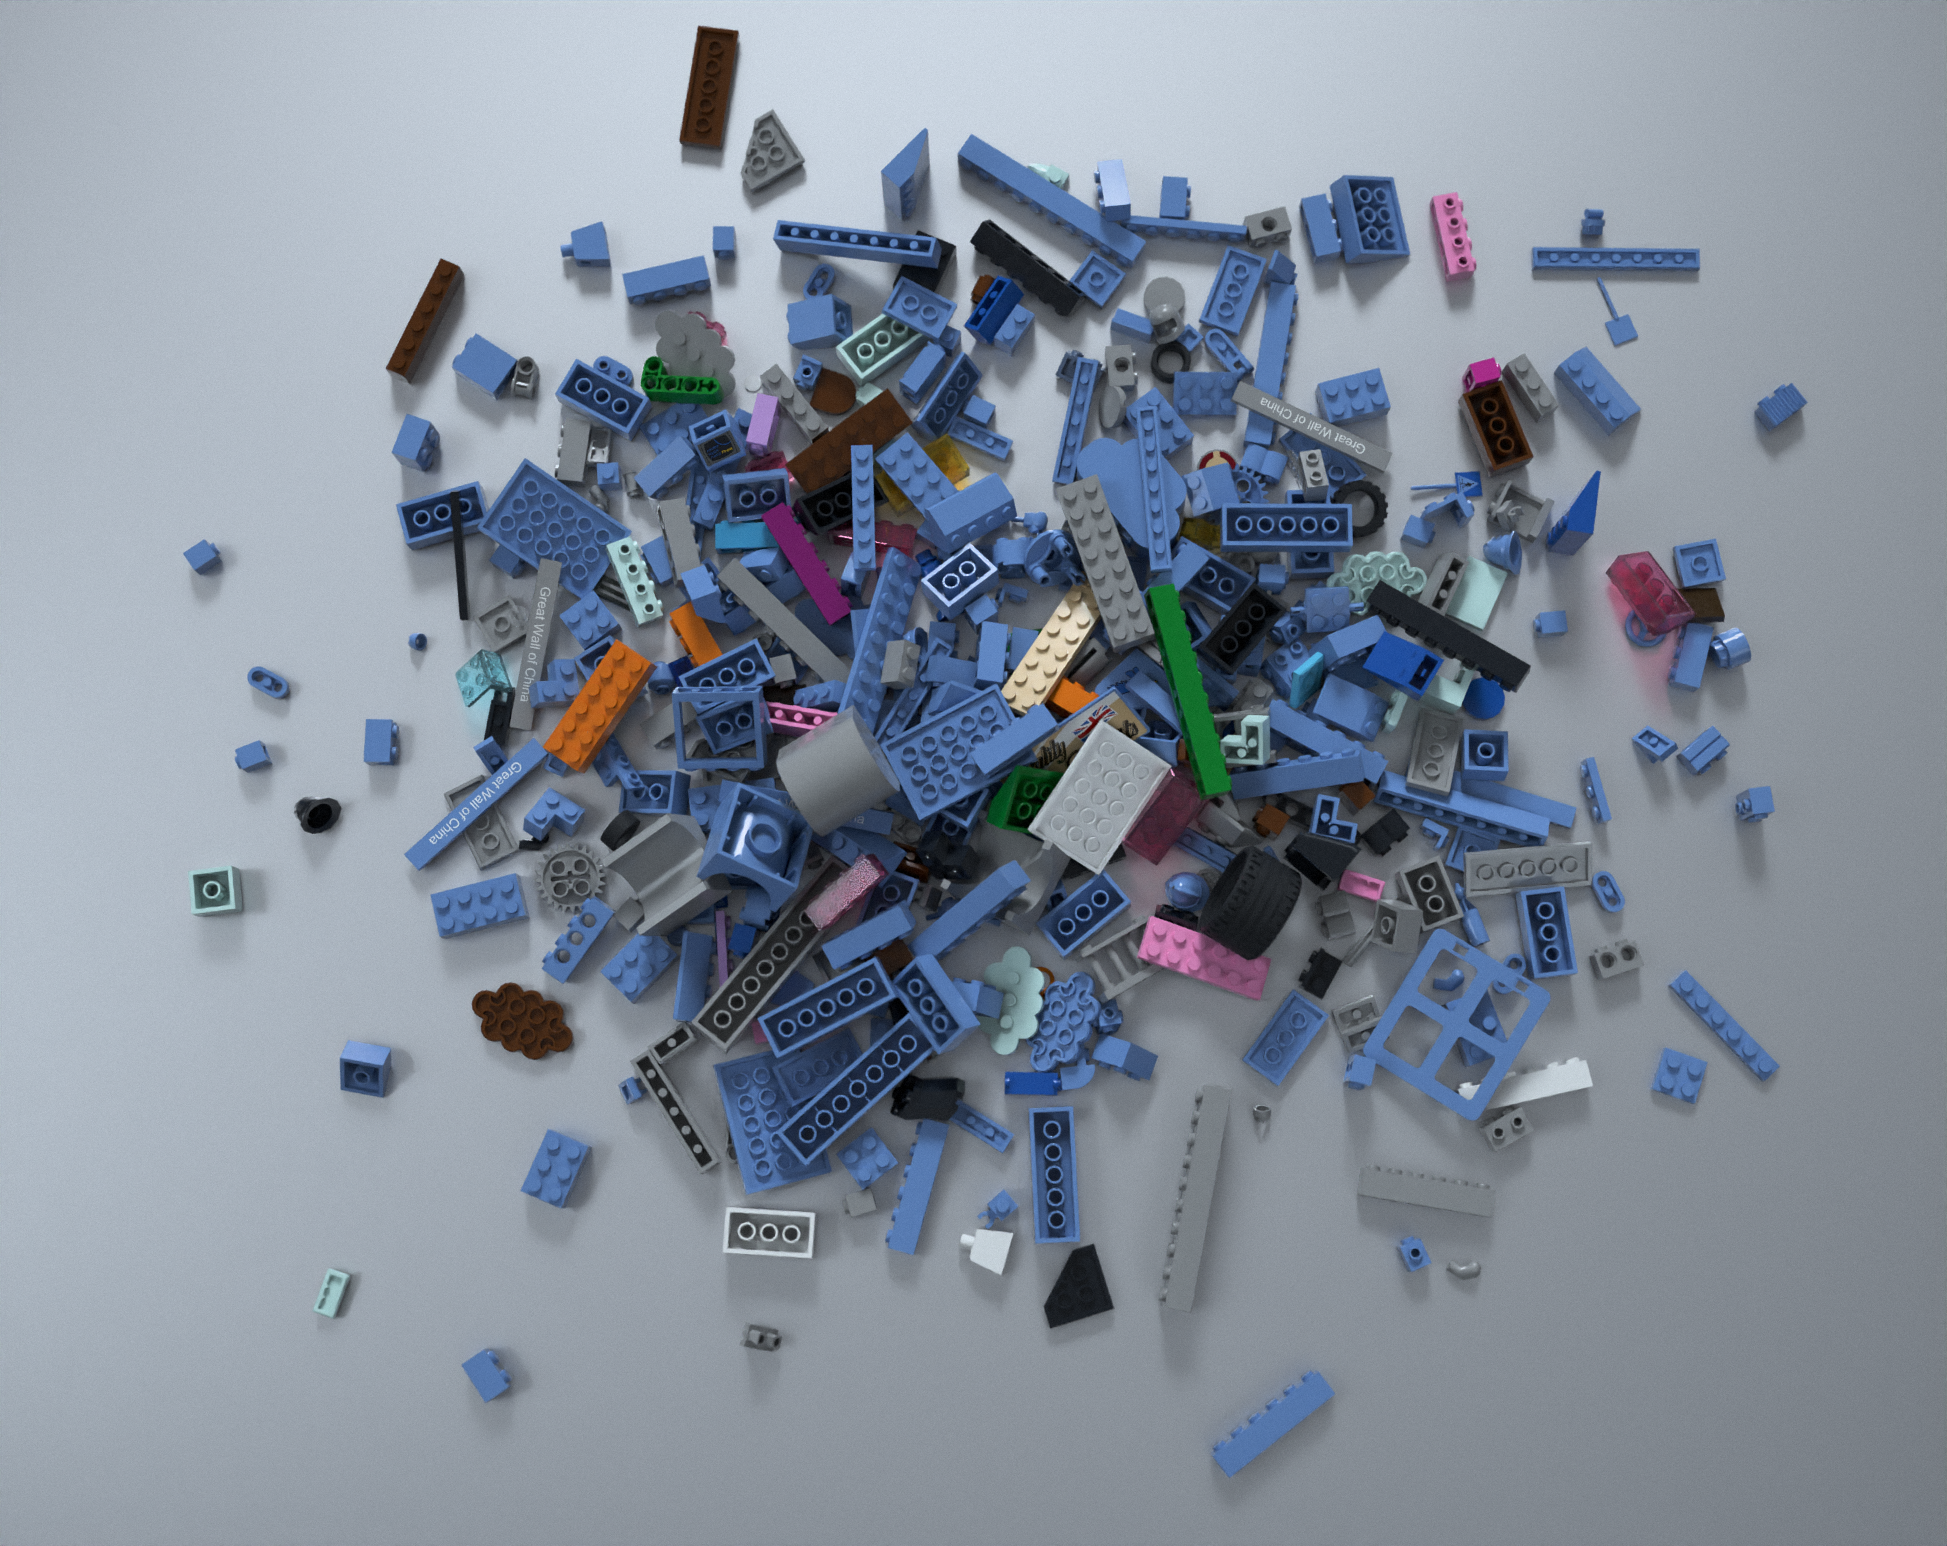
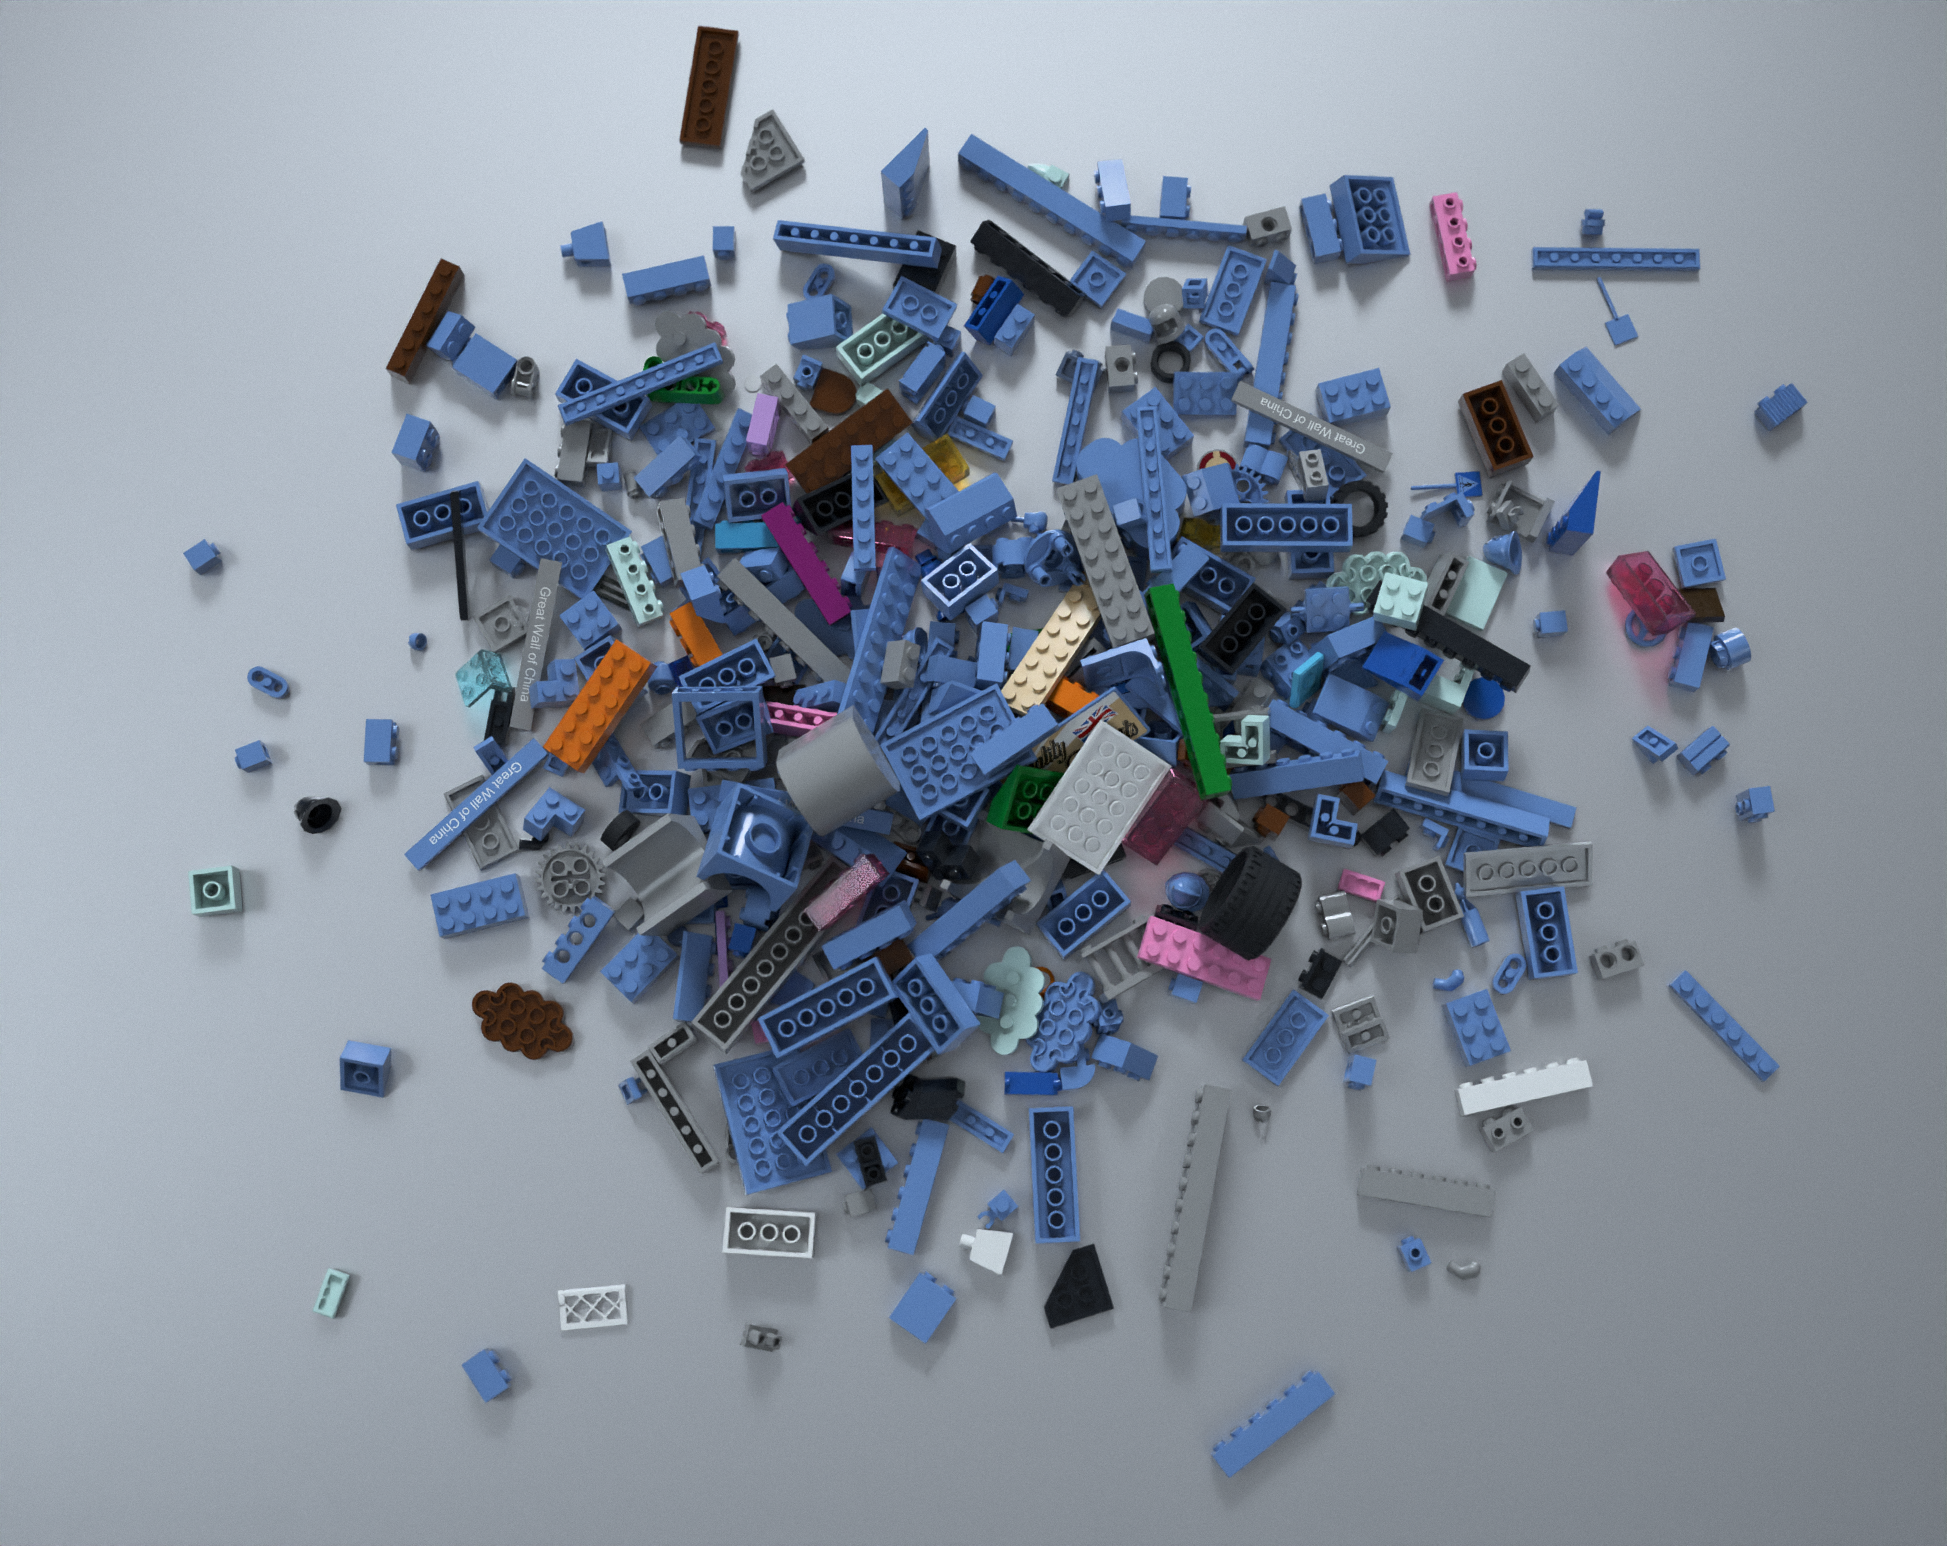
(450, 336): none -> medium blue brick
(556, 1168): medium blue brick -> none
(591, 1324): none -> white window
(602, 499): light grey arm -> none
(614, 369): medium blue plate -> none
(640, 384): none -> medium blue tile
(717, 440): medium blue slope -> none
(870, 1160): none -> black slope
(923, 1306): none -> medium blue brick
(1112, 407): light grey tile -> none
(1123, 663): none -> medium blue bracket
(1130, 513): none -> medium blue brick
(1185, 988): none -> medium blue brick
(1194, 293): none -> medium blue brick
(1272, 578): medium blue brick -> none
(1320, 857): black windscreen -> none
(1400, 601): none -> light aqua brick
(1456, 1025): medium blue window -> none
(1481, 374): dark pink brick -> none
(1595, 790): medium blue plate -> none
(1609, 891): medium blue plate -> none
(1679, 1075): medium blue plate -> none

